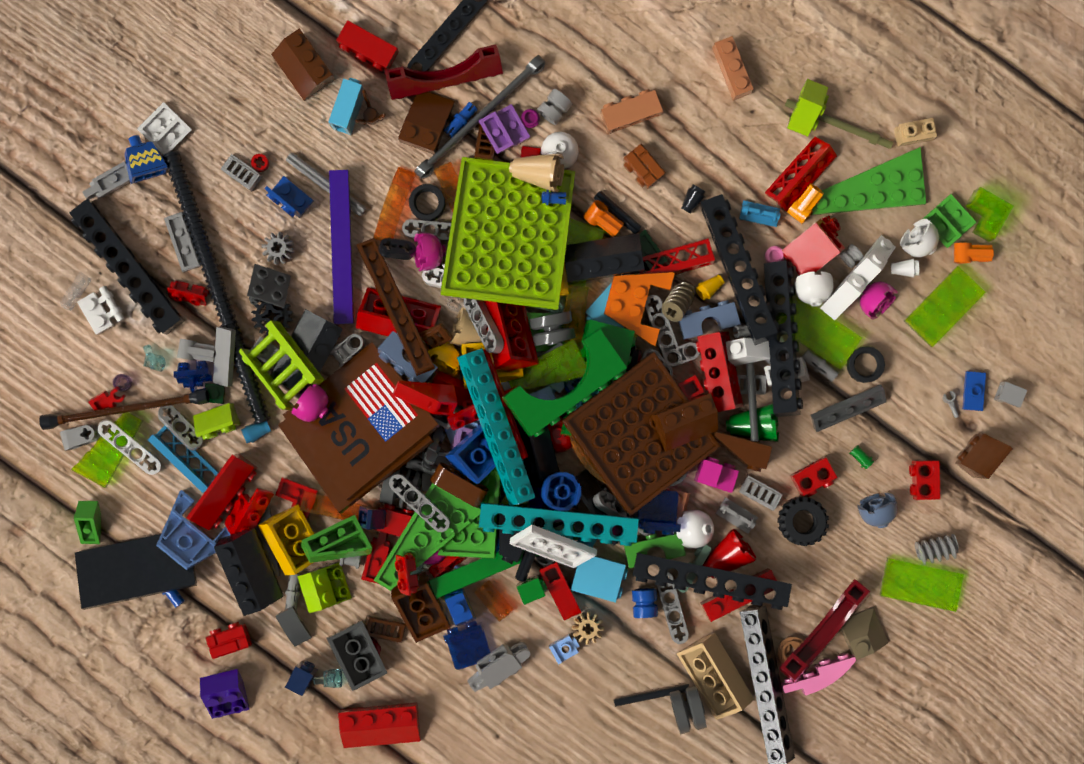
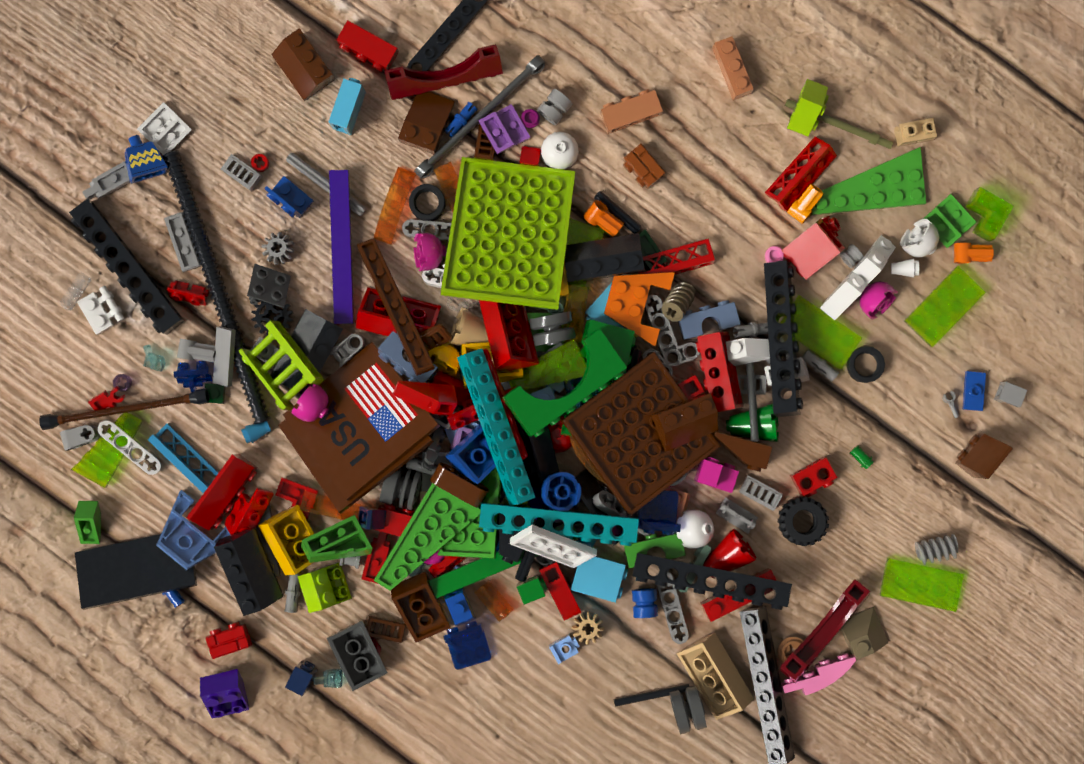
(180, 419): light grey beam -> none
(216, 420): lime slope -> none
(293, 626): dark grey slope -> none
(370, 114): reddish brown plant -> none
(379, 725): red slope -> none
(397, 249): black beam -> none
(404, 565): red hinge -> none
(417, 505): light grey beam -> none
(492, 340): light grey beam -> none
(499, 666): light grey hinge -> none
(539, 170): tan cone -> none
(553, 197): blue pin -> none
(693, 198): black cone -> none
(709, 287): yellow cone -> none
(759, 332): black brick -> none
(760, 213): dark azure hinge -> none
(814, 288): white cylinder -> none
(848, 408): dark grey plate -> none
(878, 510): sand blue cylinder -> none
(931, 479): red brick -> none

